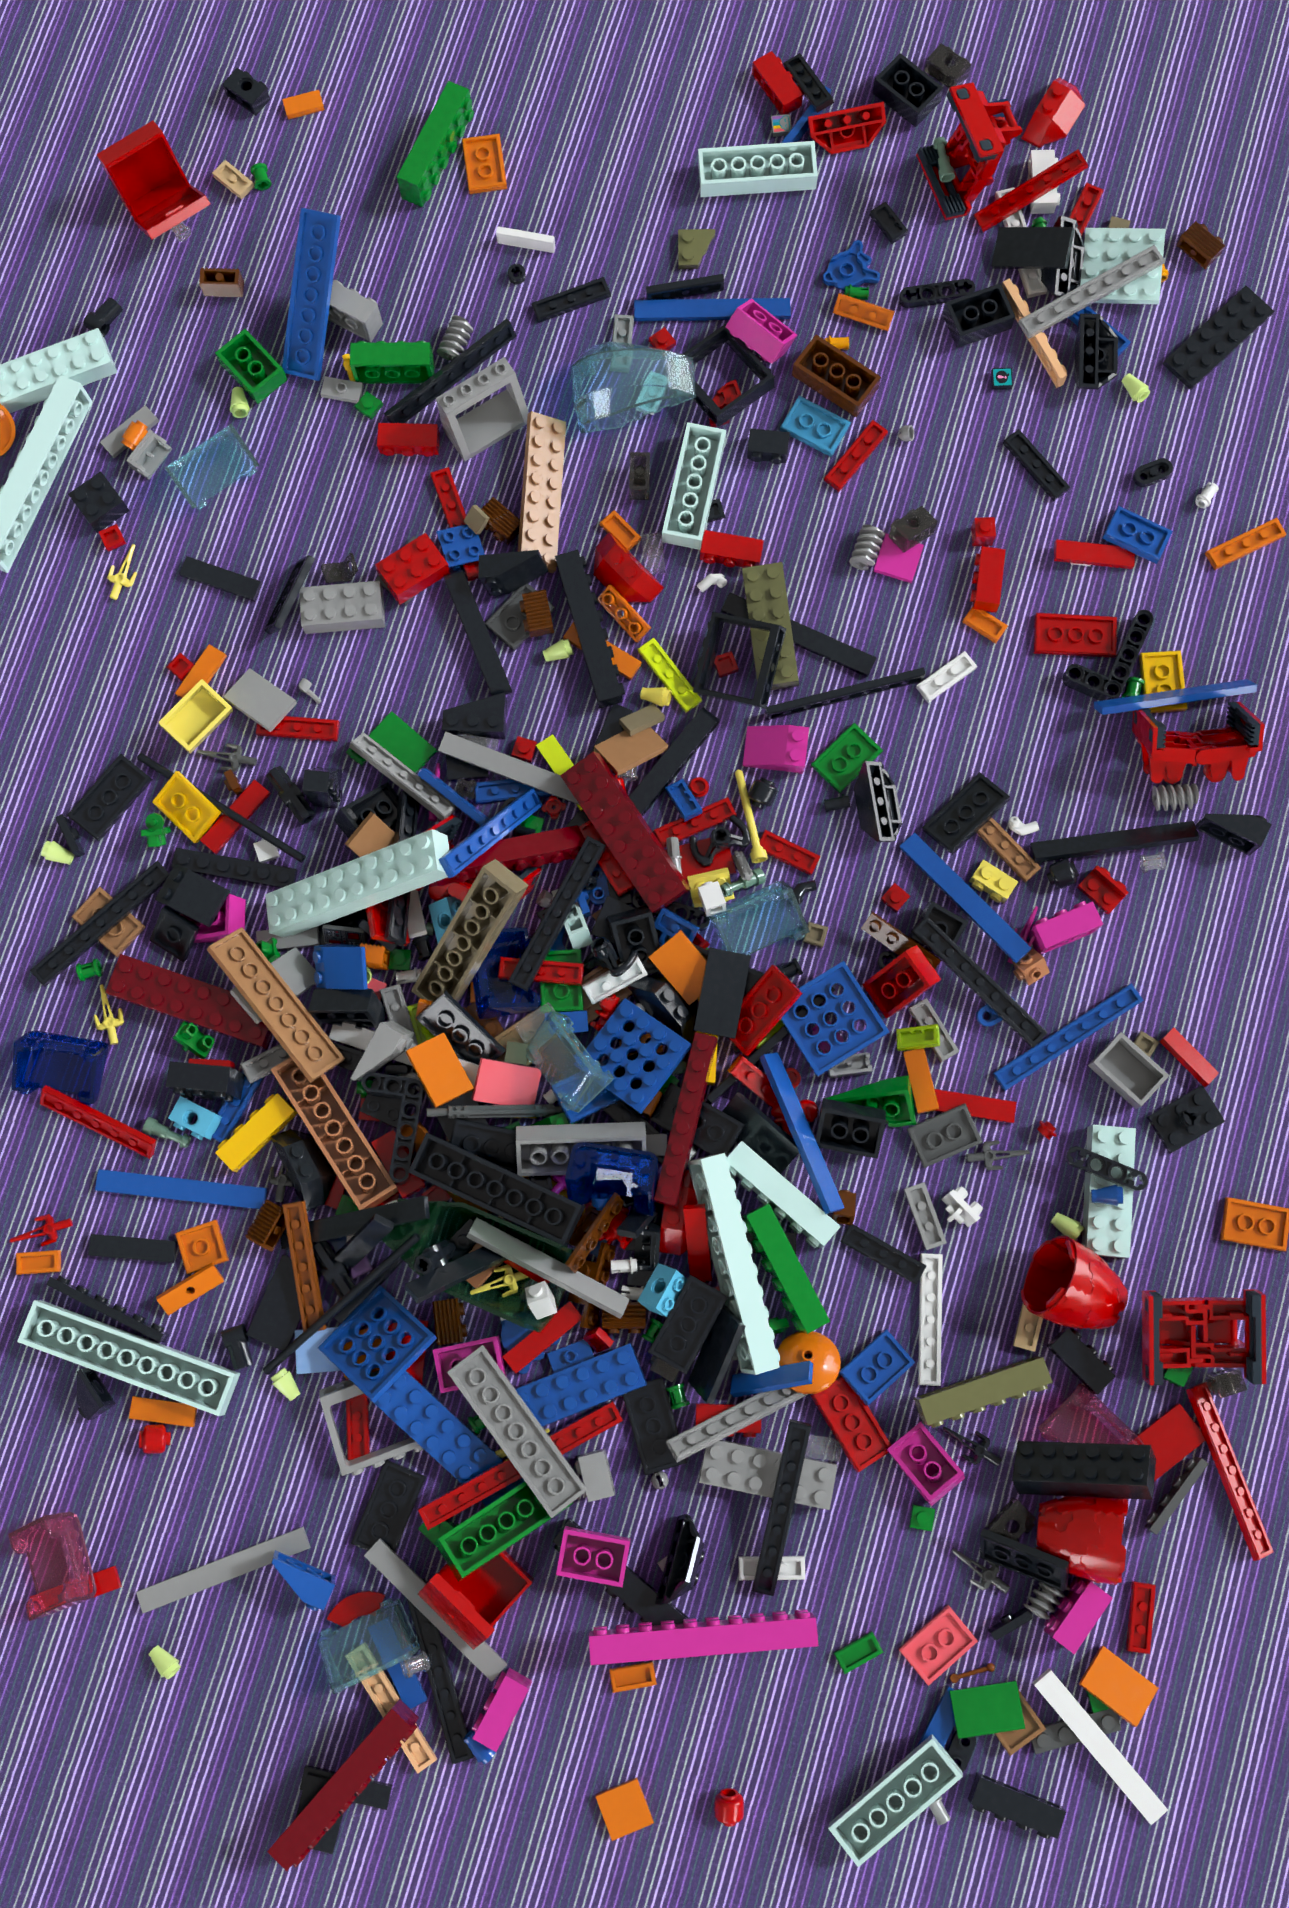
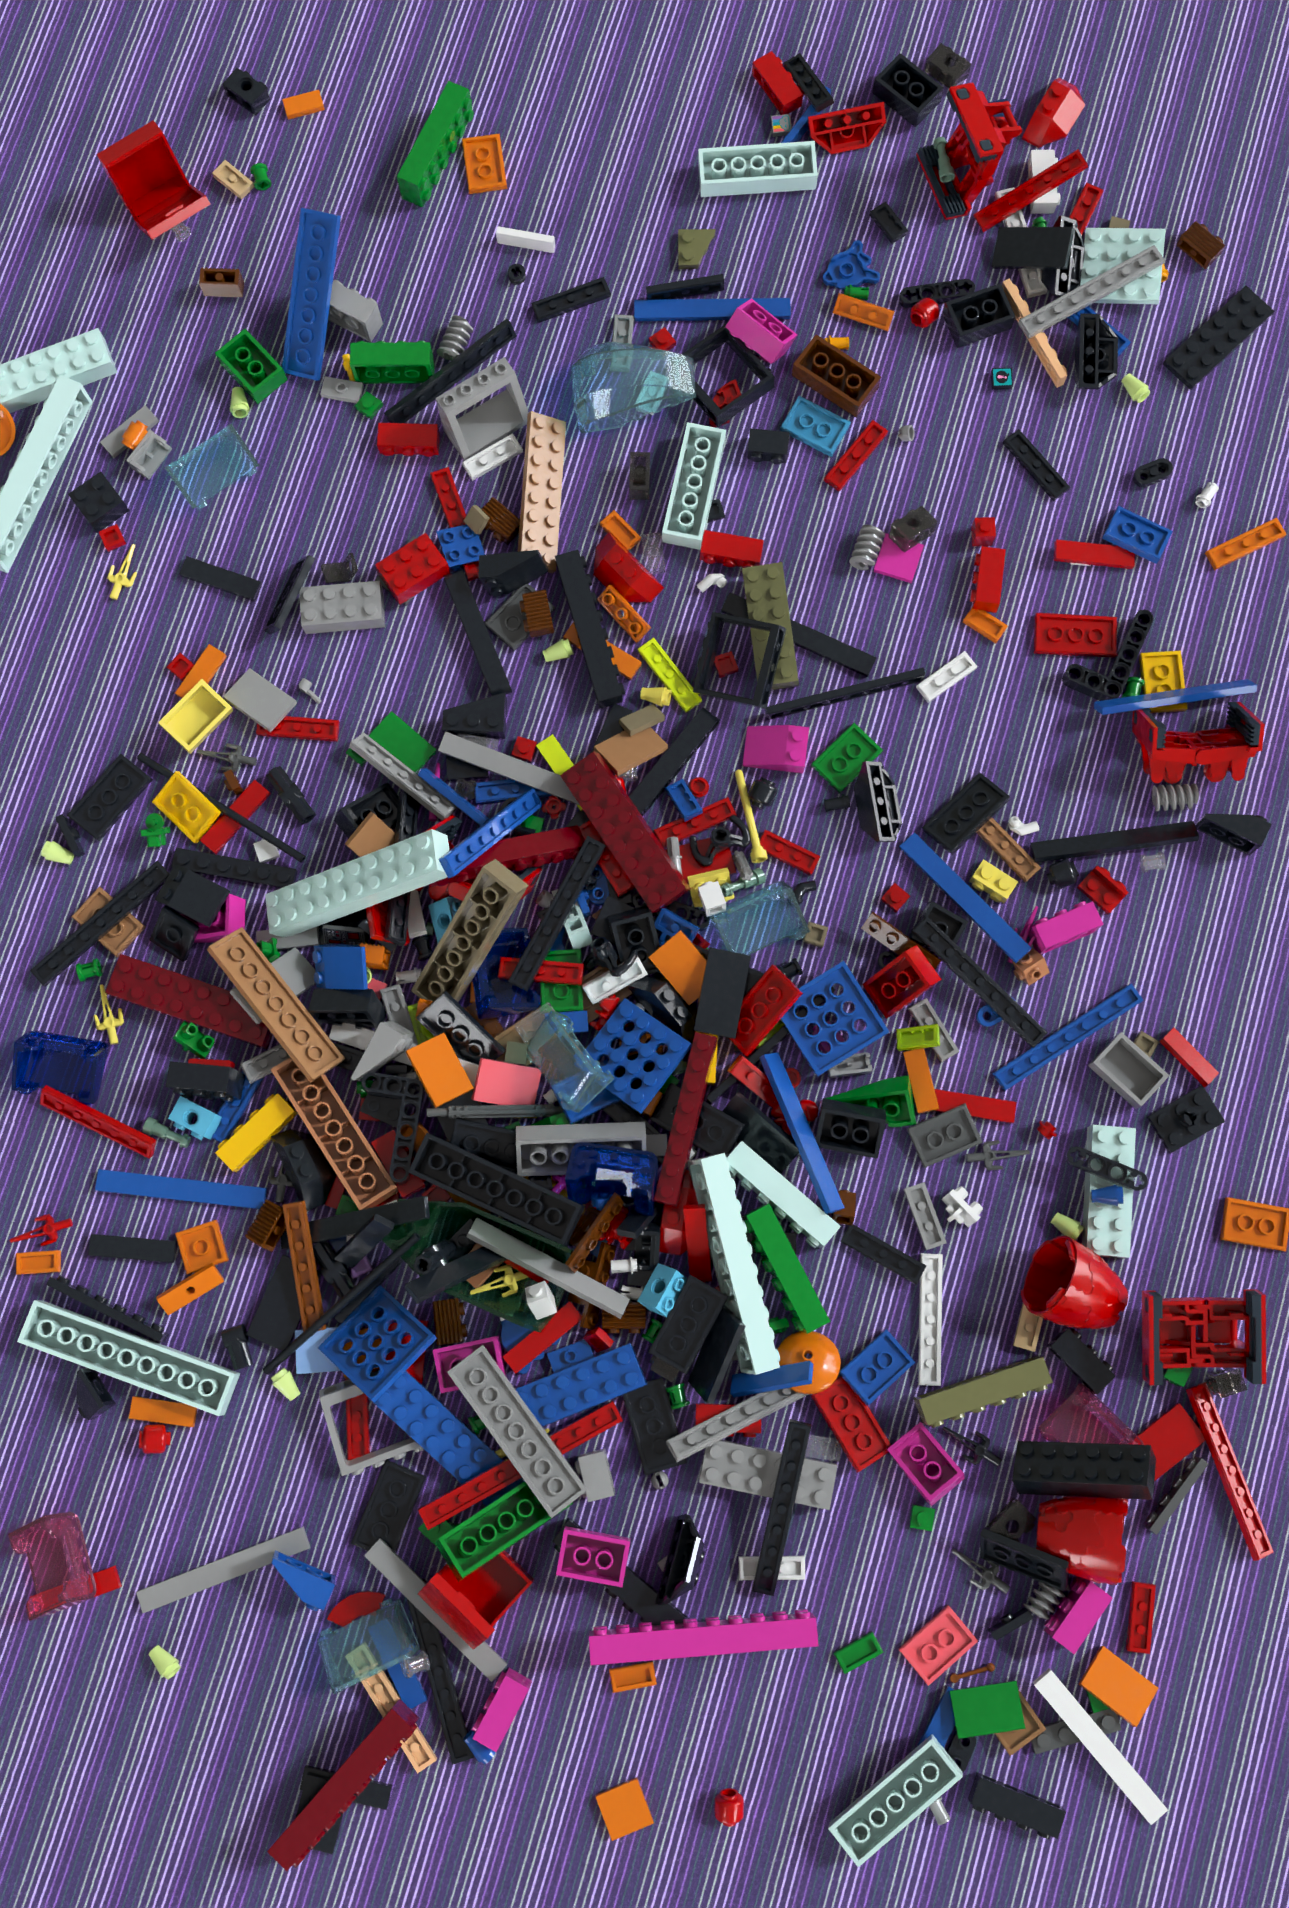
(103, 316): black piece -> none
(323, 786): black wedge -> none
(400, 960): green plate -> none
(492, 457): none -> white tile
(924, 312): none -> red head

